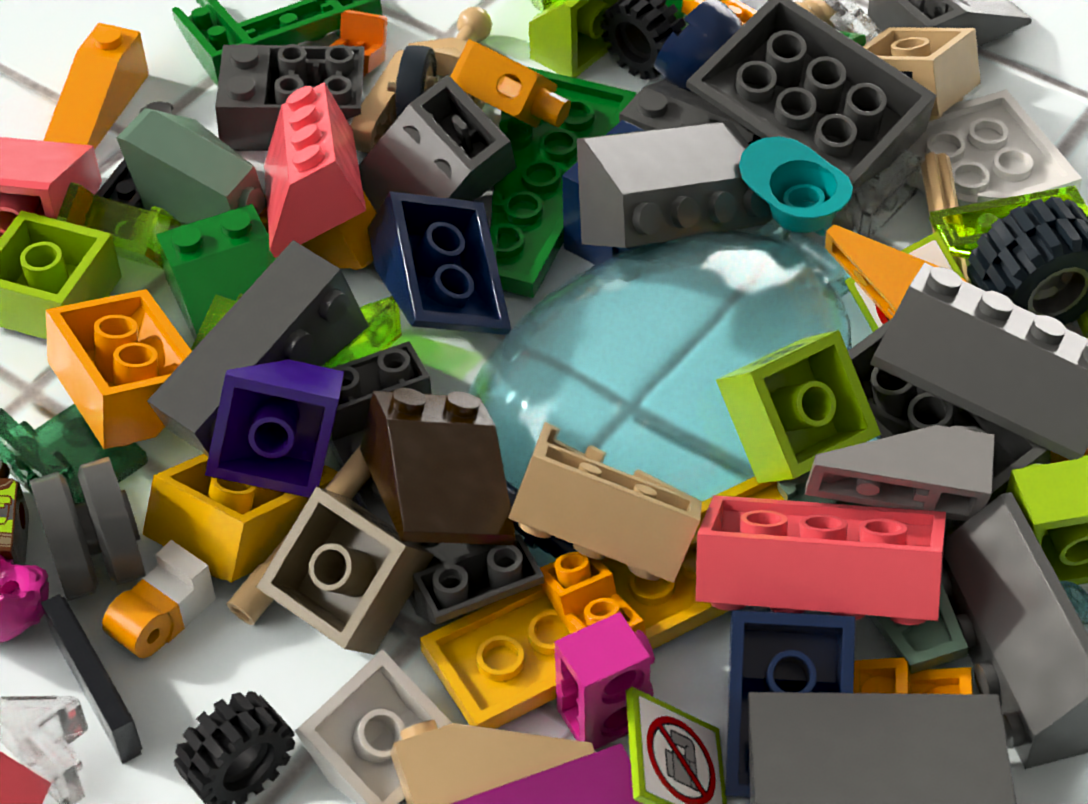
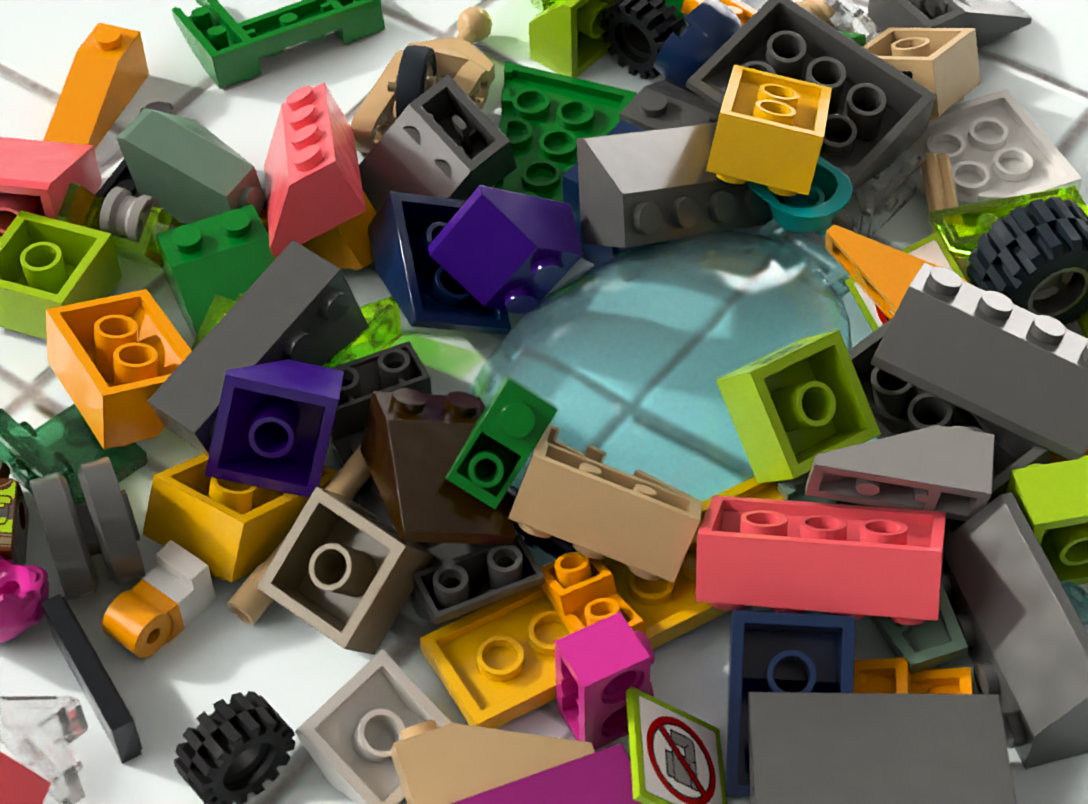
(125, 213): none -> light grey wheel
(262, 77): dark grey slope -> none
(366, 31): orange bracket -> none
(501, 442): none -> green slope
(508, 247): none -> dark purple slope
(509, 86): light orange torso -> none
(769, 131): none -> yellow slope

